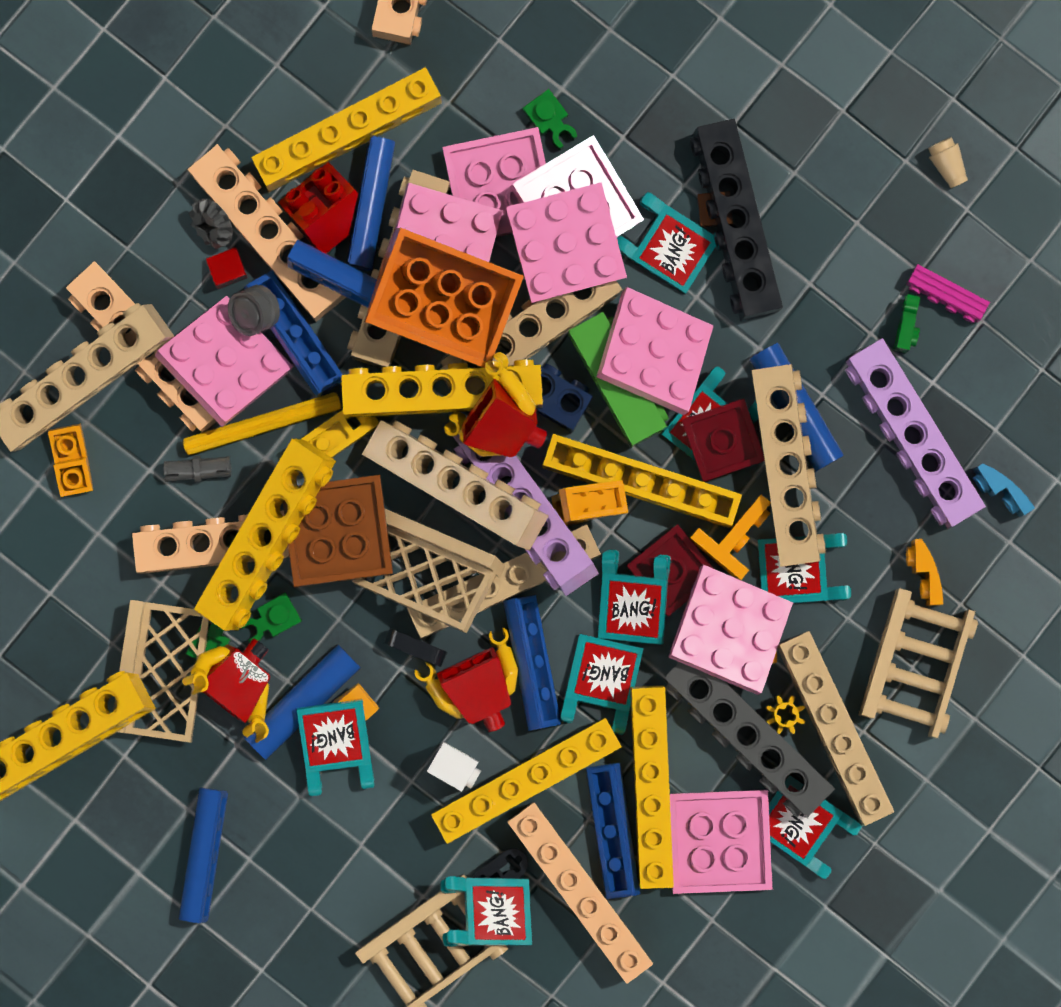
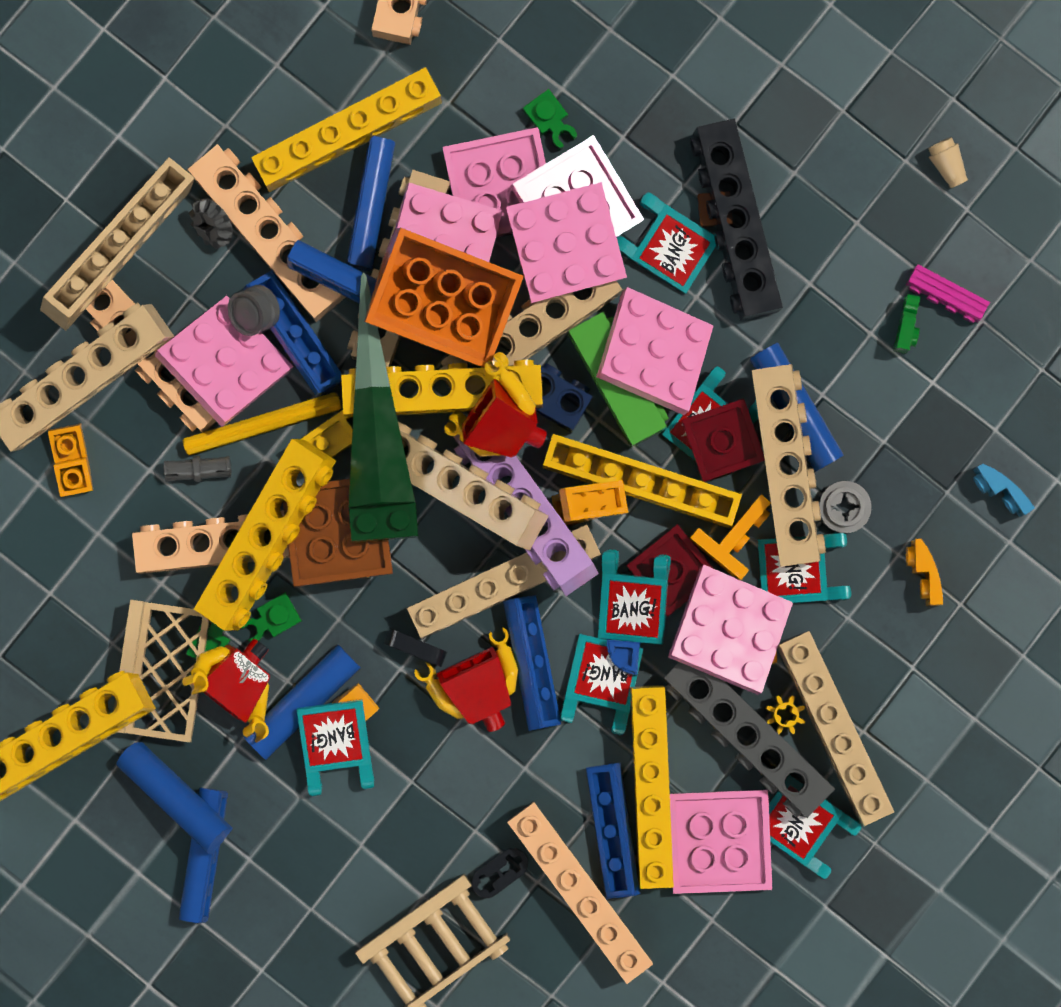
(117, 244): none -> tan brick
(174, 796): none -> blue brick
(226, 268): red slope -> none
(322, 207): red slope -> none
(380, 482): none -> dark green plate
(446, 549): tan fence -> none
(454, 767): white brick -> none
(494, 912): flag -> none
(526, 780): yellow brick -> none
(624, 655): none -> blue tile
(855, 495): none -> light grey gear
(880, 358): lavender brick -> none
(895, 639): tan fence -> none

